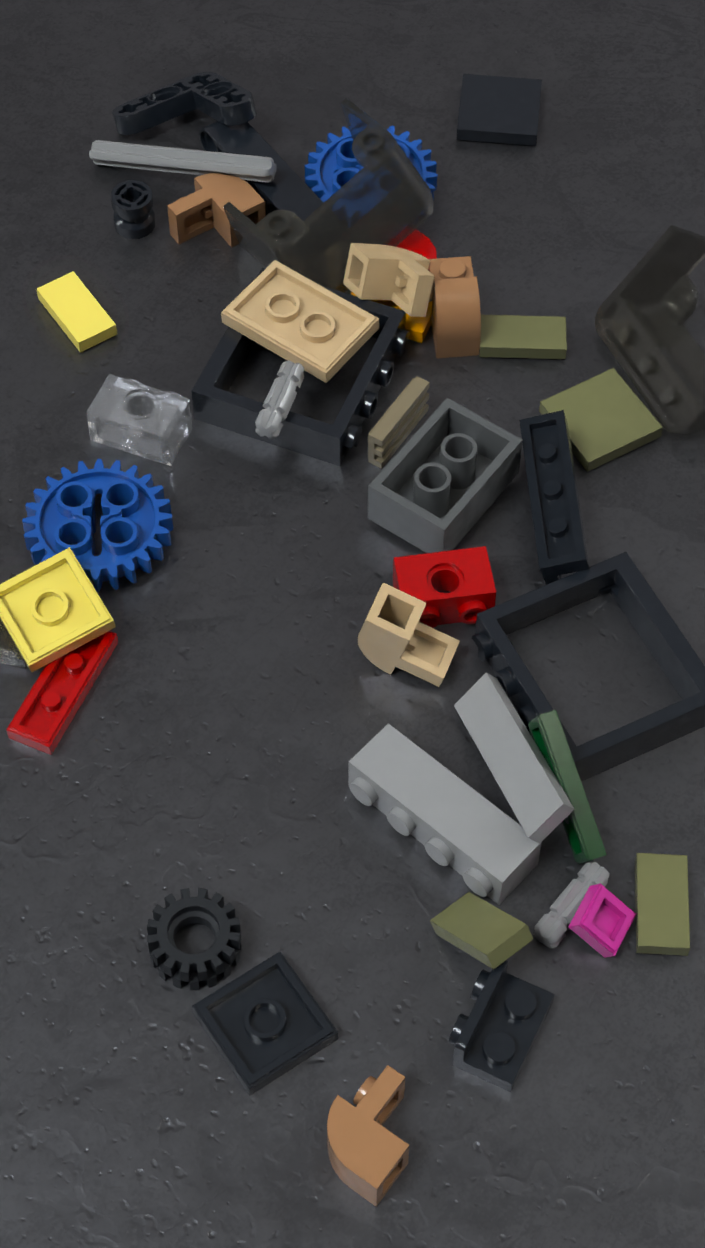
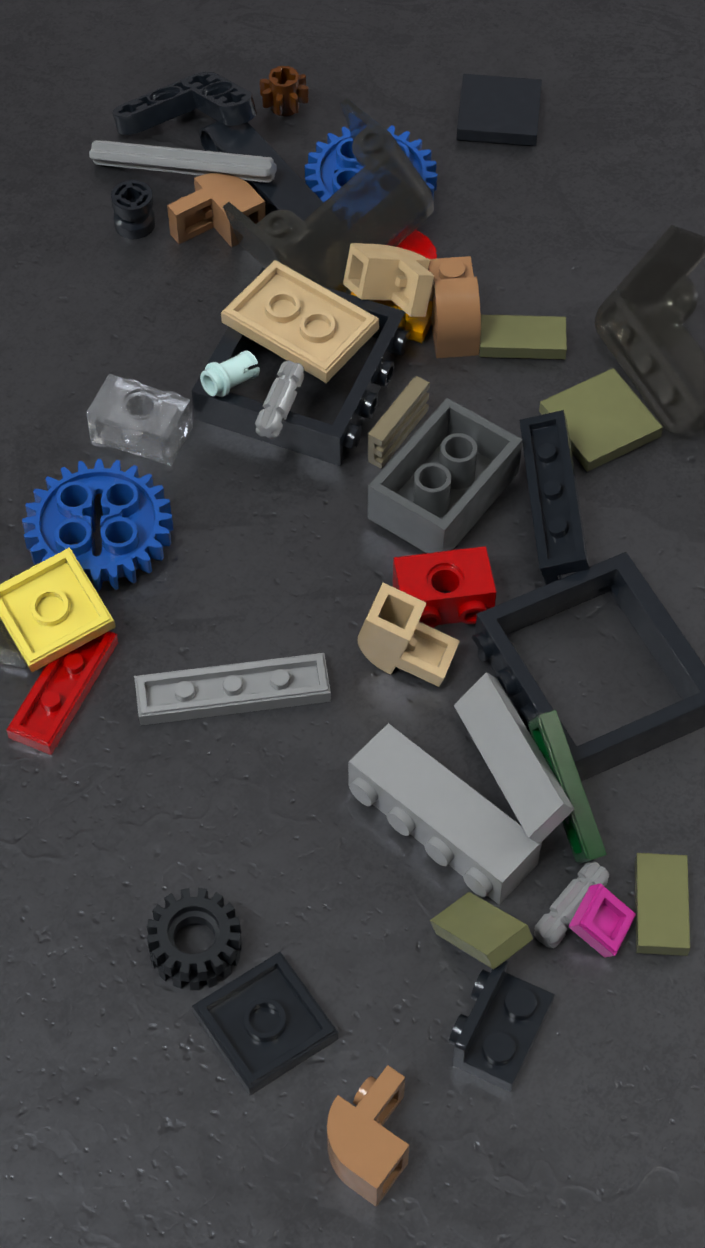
(76, 311): light yellow tile -> none
(219, 378): none -> light aqua pin
(232, 688): none -> light grey tile
(284, 91): none -> reddish brown gear

